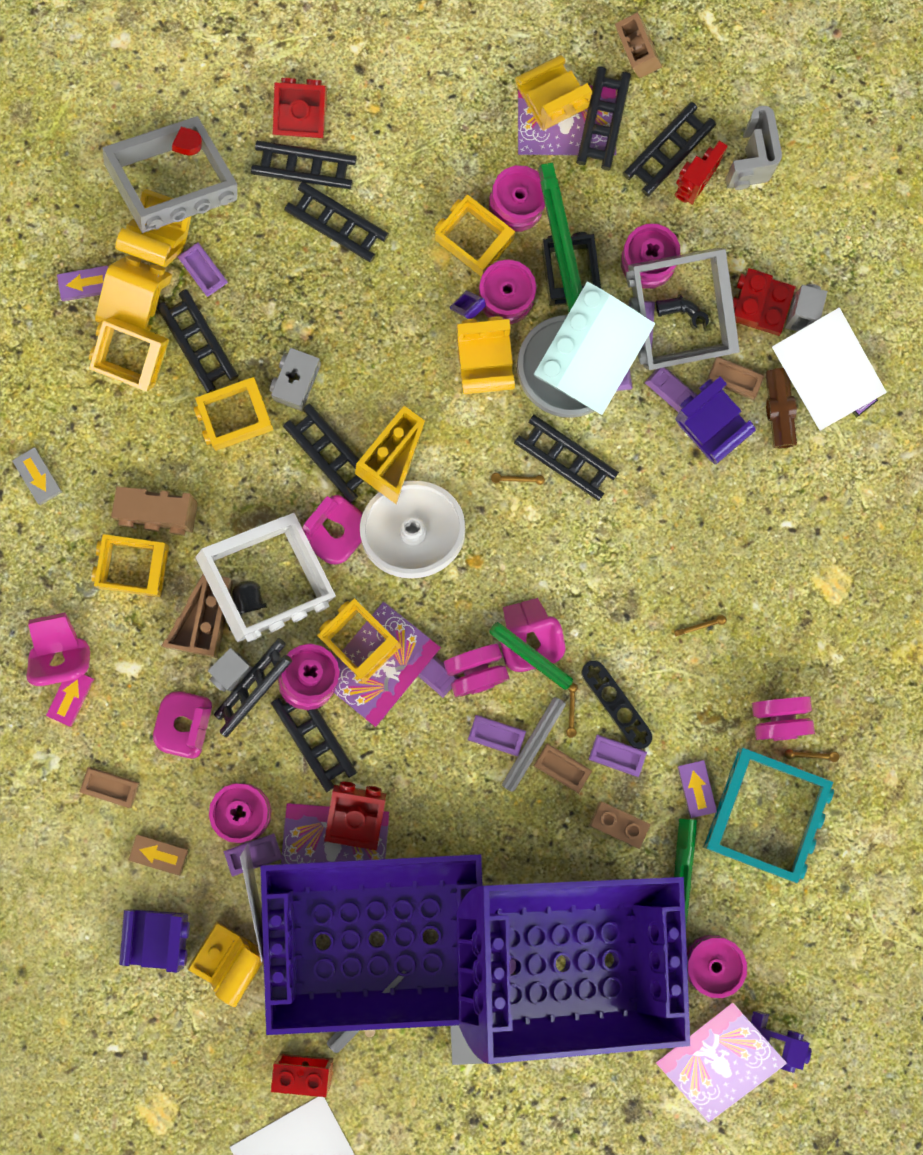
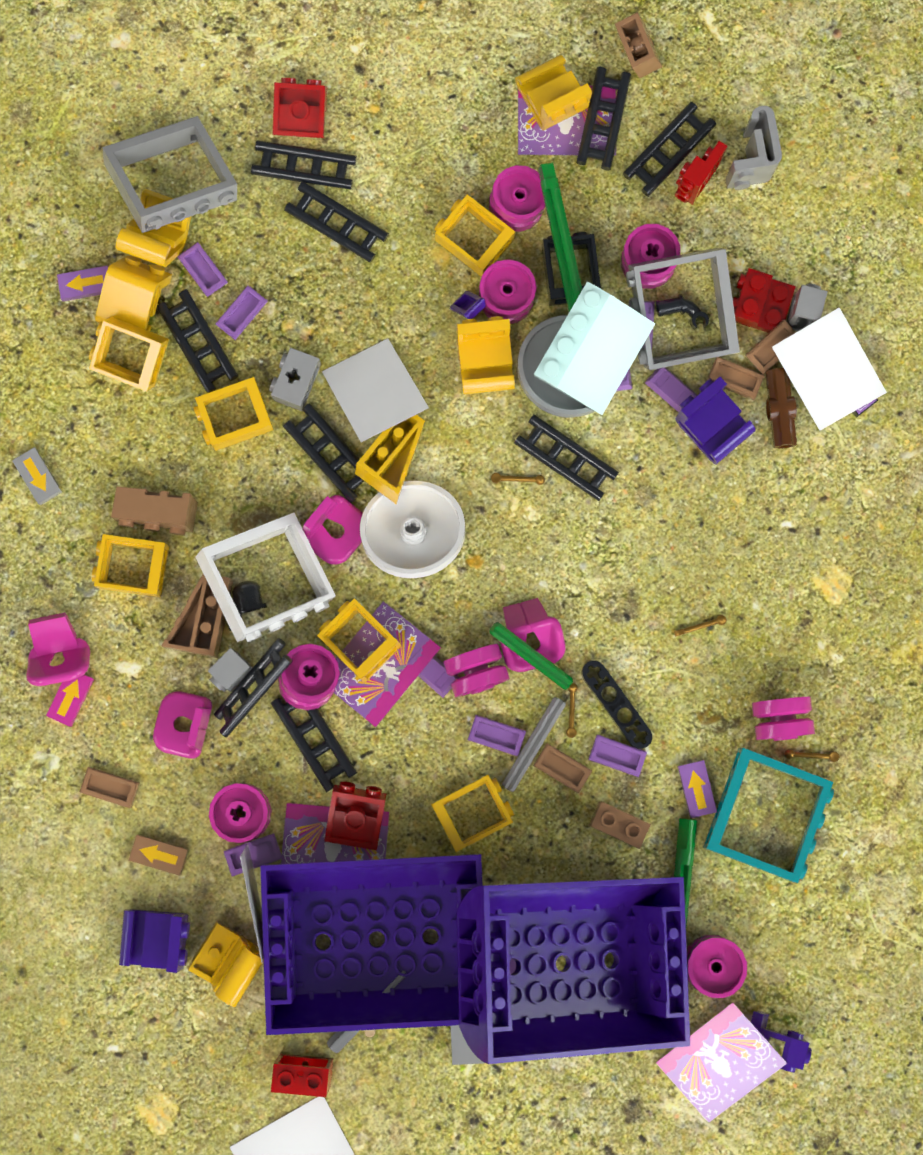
(187, 142): red tile -> none
(241, 312): none -> medium lavender tile
(375, 390): none -> white sticker
(444, 818): none -> yellow window
(762, 354): none -> medium nougat tile

